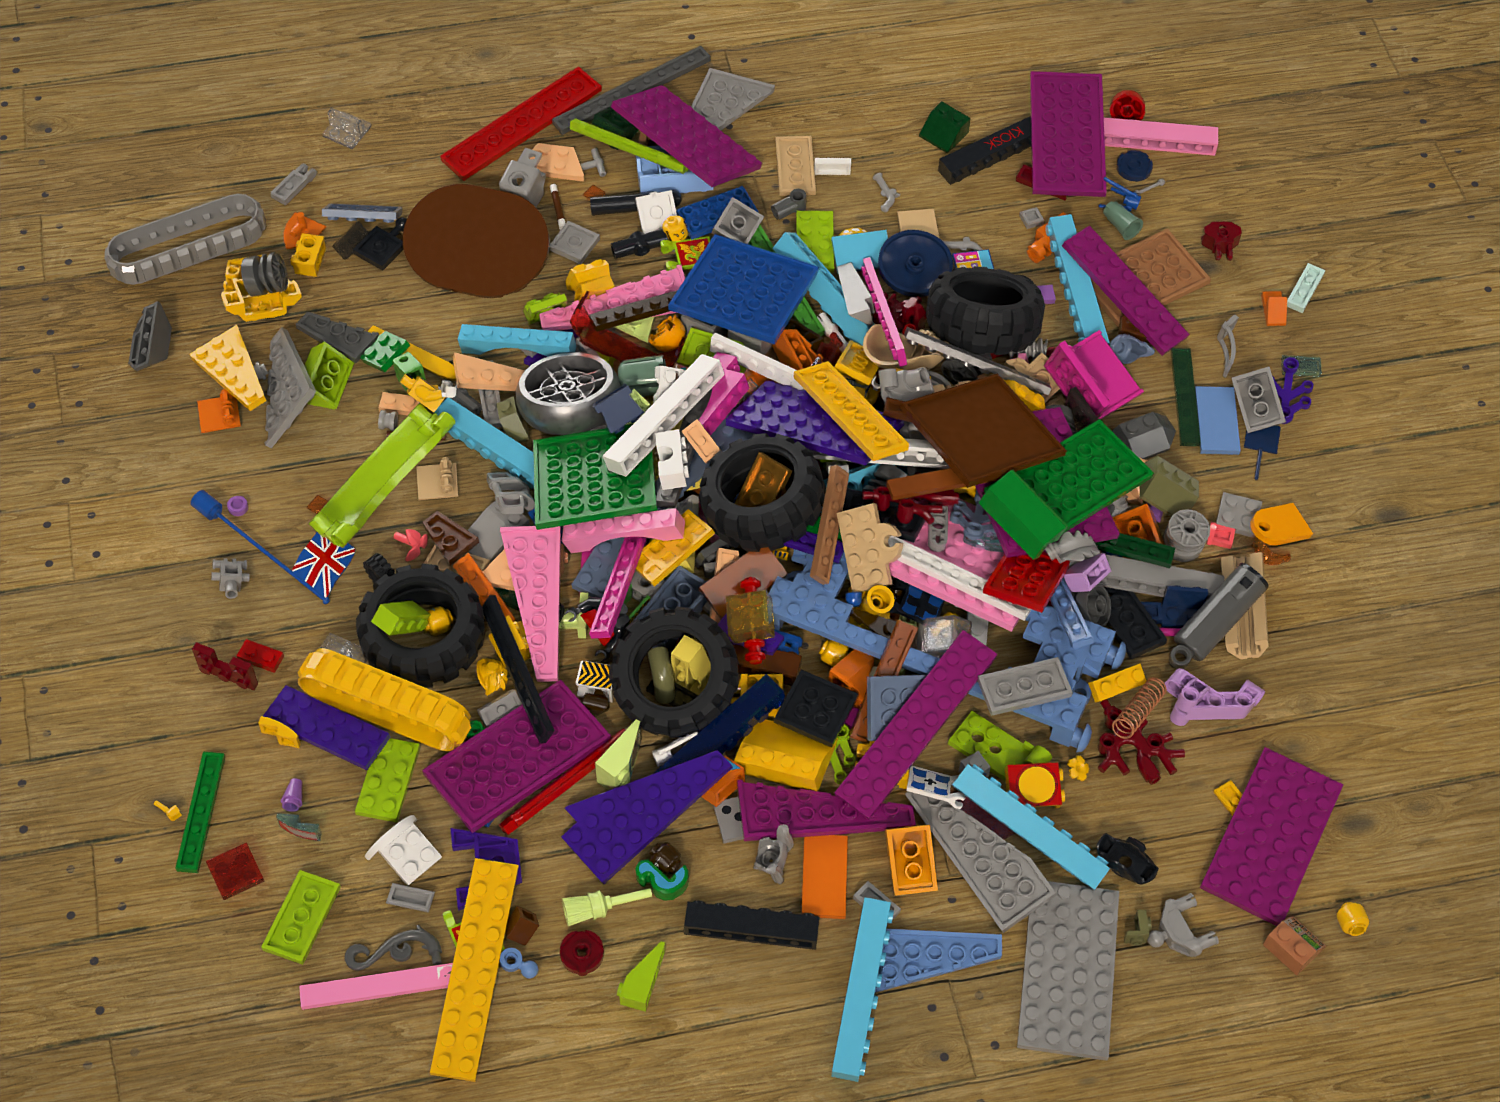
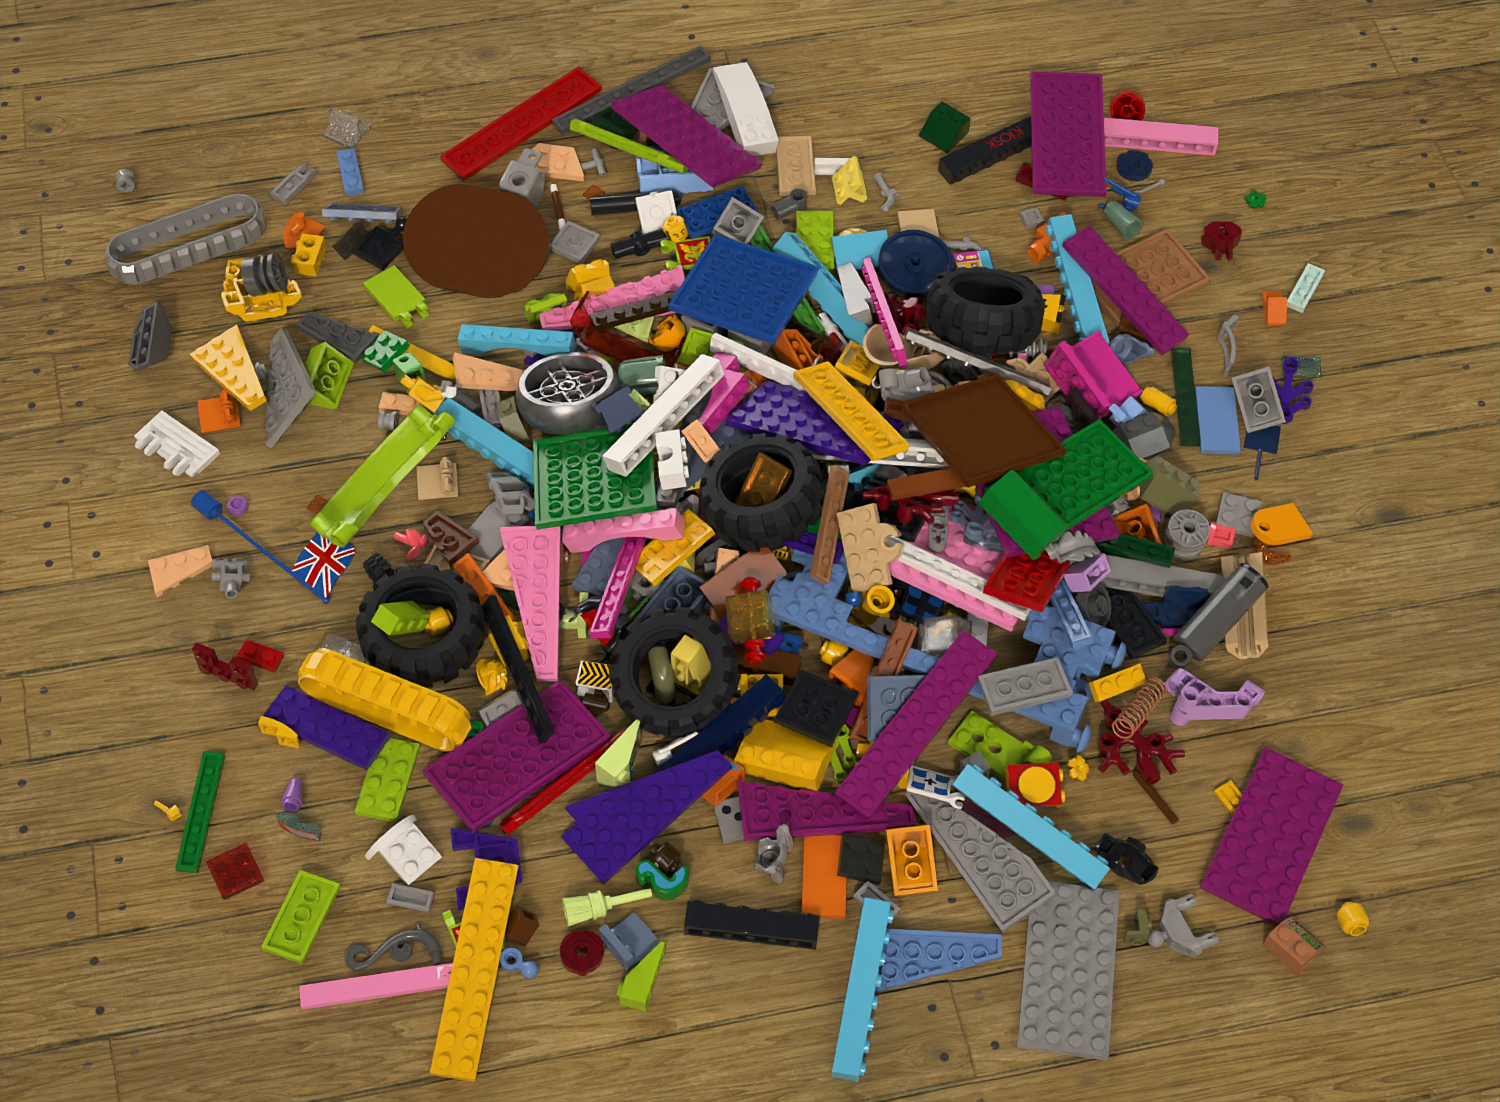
(124, 180): none -> light grey wheel
(174, 568): none -> light nougat wing
(176, 445): none -> white hinge
(350, 172): none -> medium blue plate
(396, 295): none -> lime tile
(629, 941): none -> sand blue bracket
(746, 109): none -> white slope
(849, 182): none -> light yellow bracket
(861, 859): none -> pearl dark grey plate
(1053, 312): none -> yellow torso
(1127, 411): none -> light blue brick
(1156, 798): none -> reddish brown bar
(1158, 401): none -> yellow head
(1256, 200): none -> green plant

